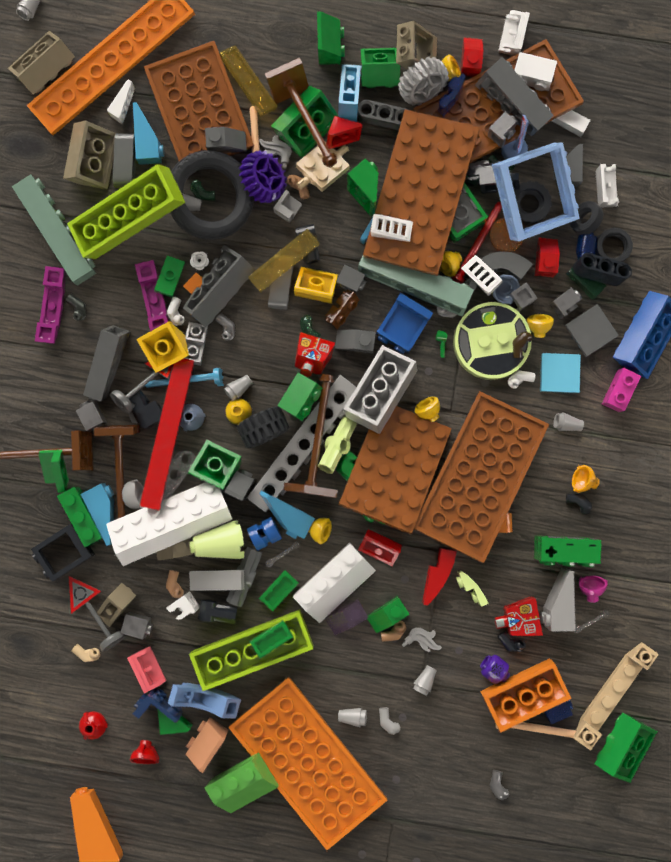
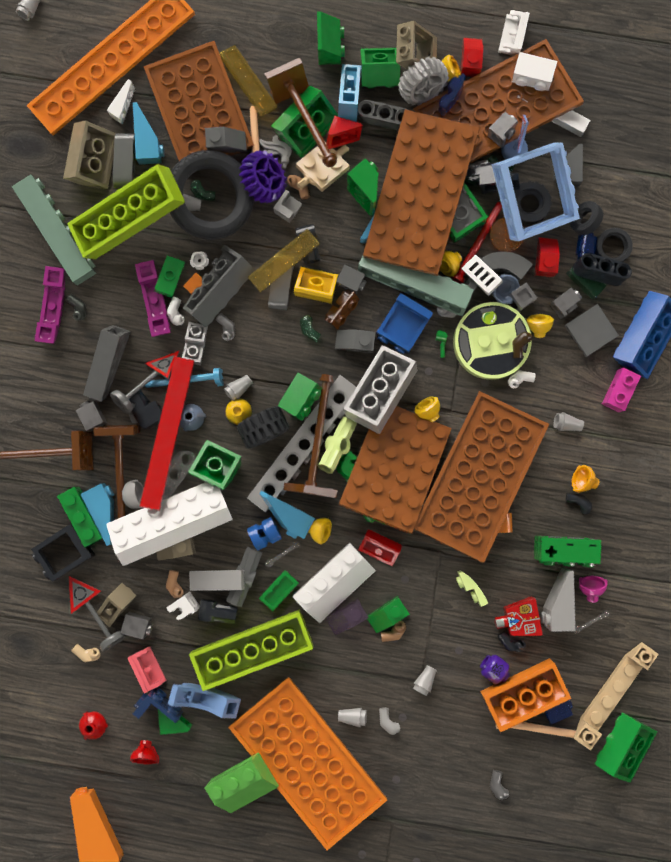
(42, 62): dark tan slope -> none
(54, 468): green panel -> none
(164, 346): yellow slope -> none
(206, 743): nougat slope -> none
(219, 542): yellowish green cone -> none
(240, 485): dark grey slope -> none
(271, 639): green plate -> none
(312, 354): red torso -> none
(392, 221): white slope -> none
(423, 637): light grey piece -> none
(438, 574): red slope -> none
(514, 95): dark grey wedge -> none
(560, 373): medium azure tile -> none
(606, 186): white hinge -> none

